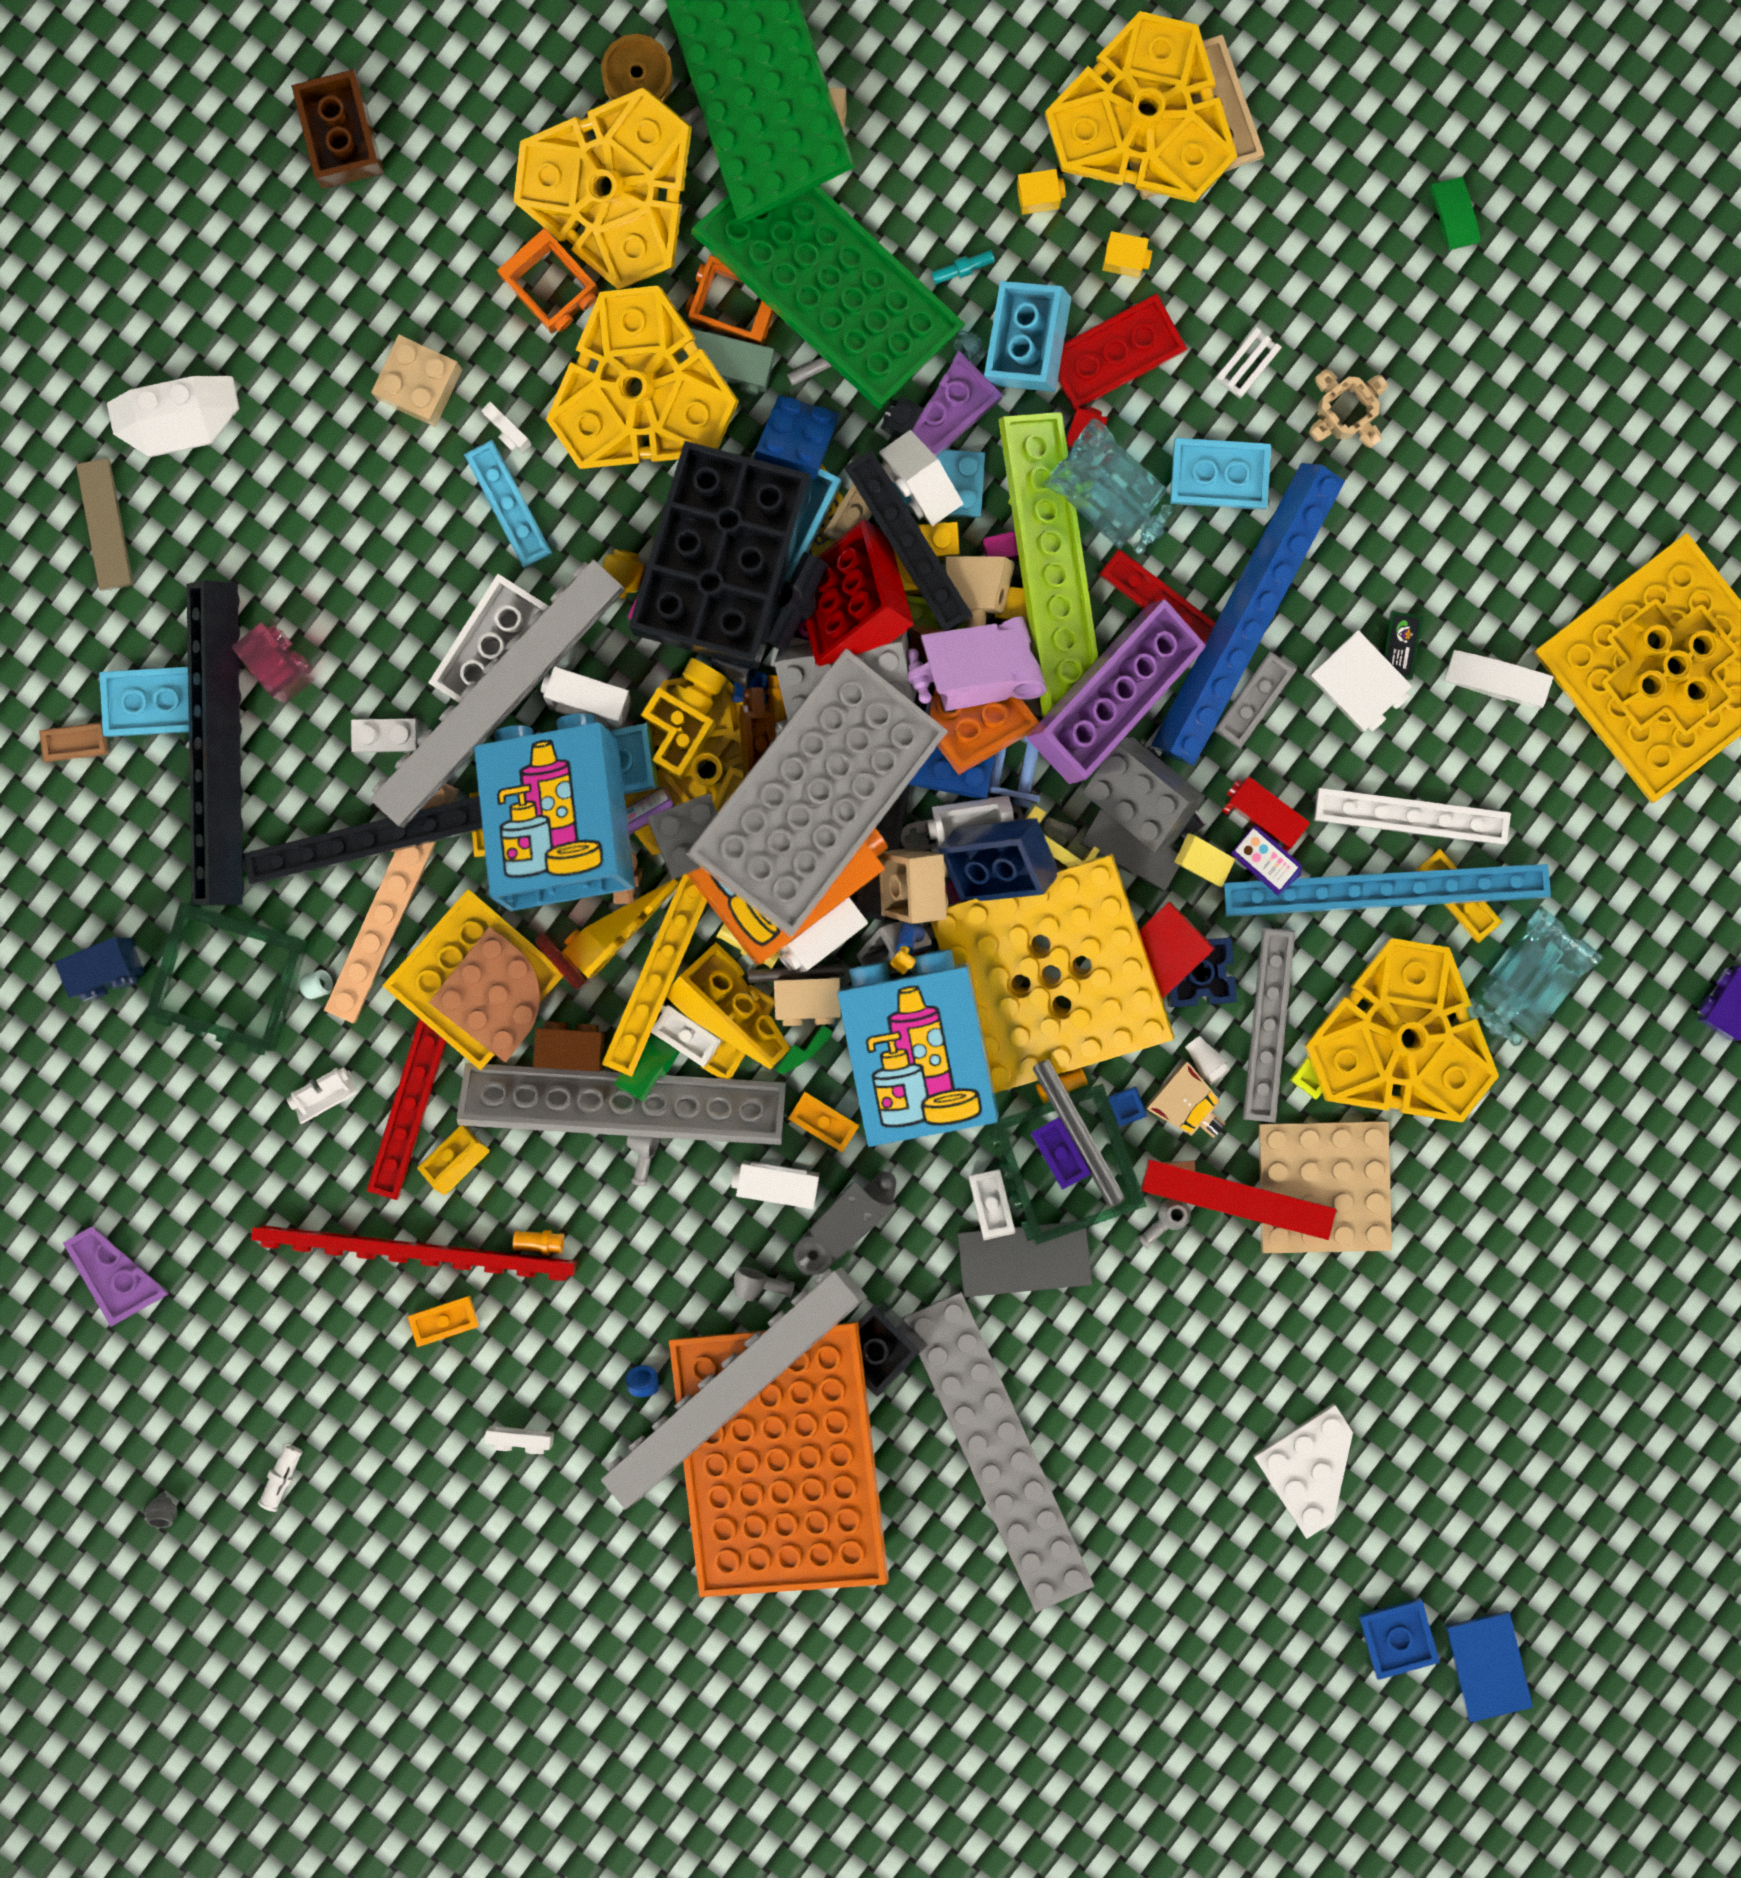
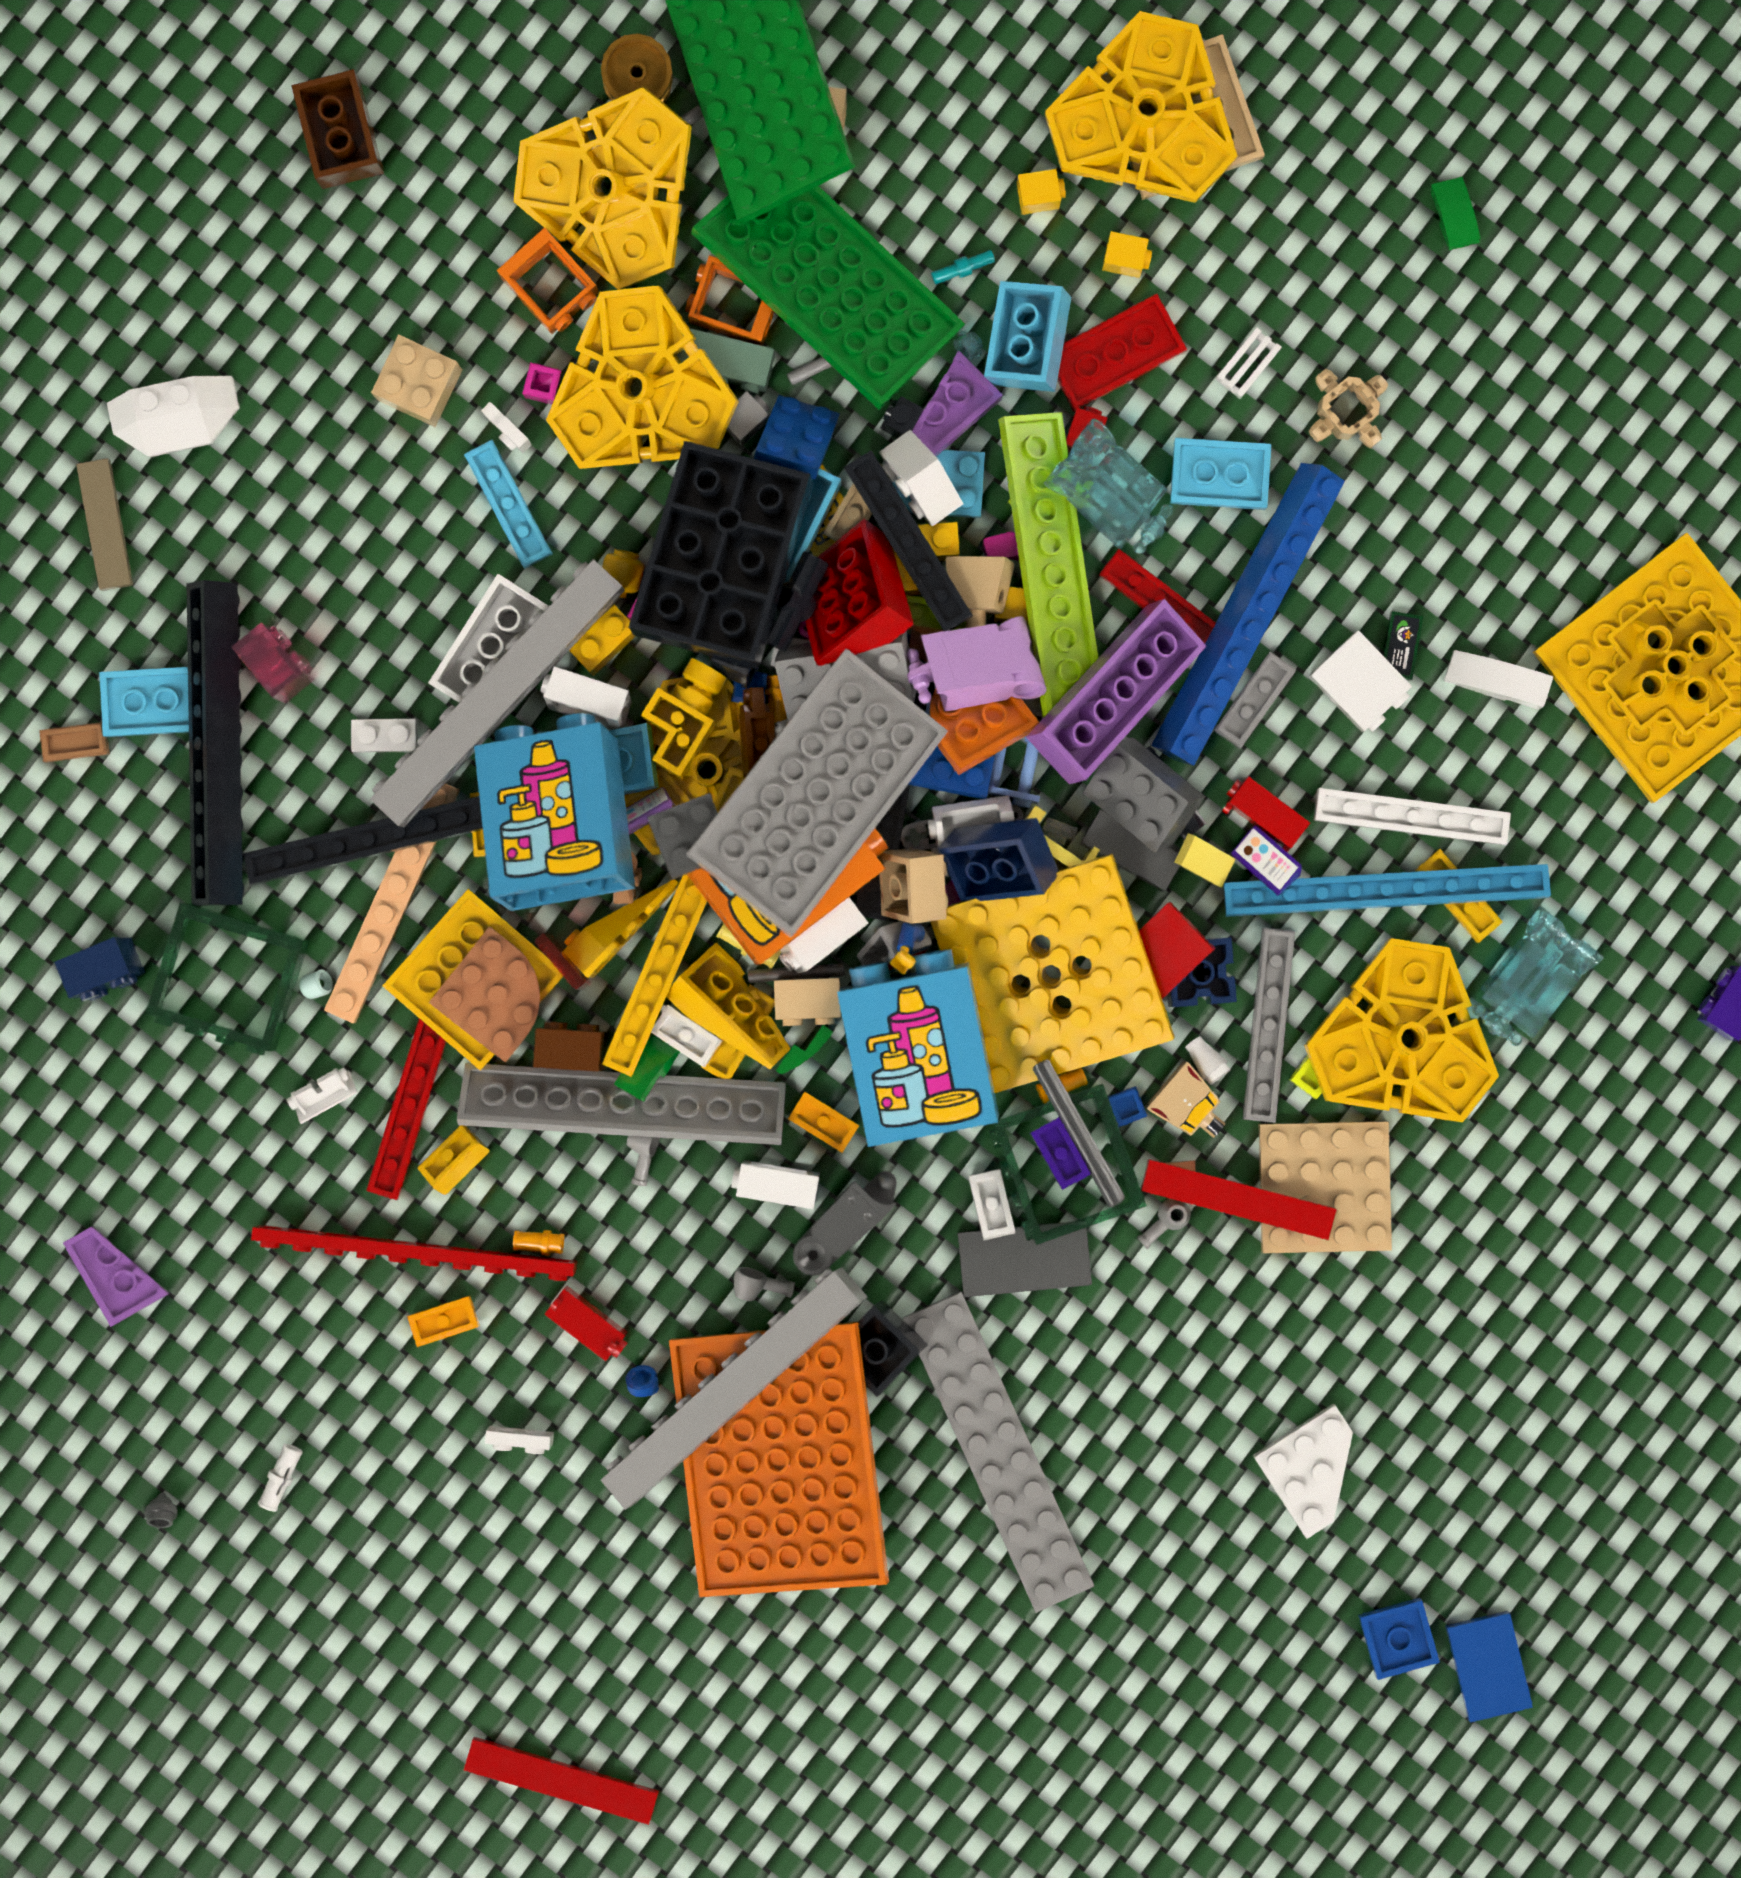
(542, 383): none -> dark pink slope
(561, 1780): none -> red tile
(587, 1324): none -> red brick
(603, 640): none -> yellow brick
(748, 418): none -> light grey brick

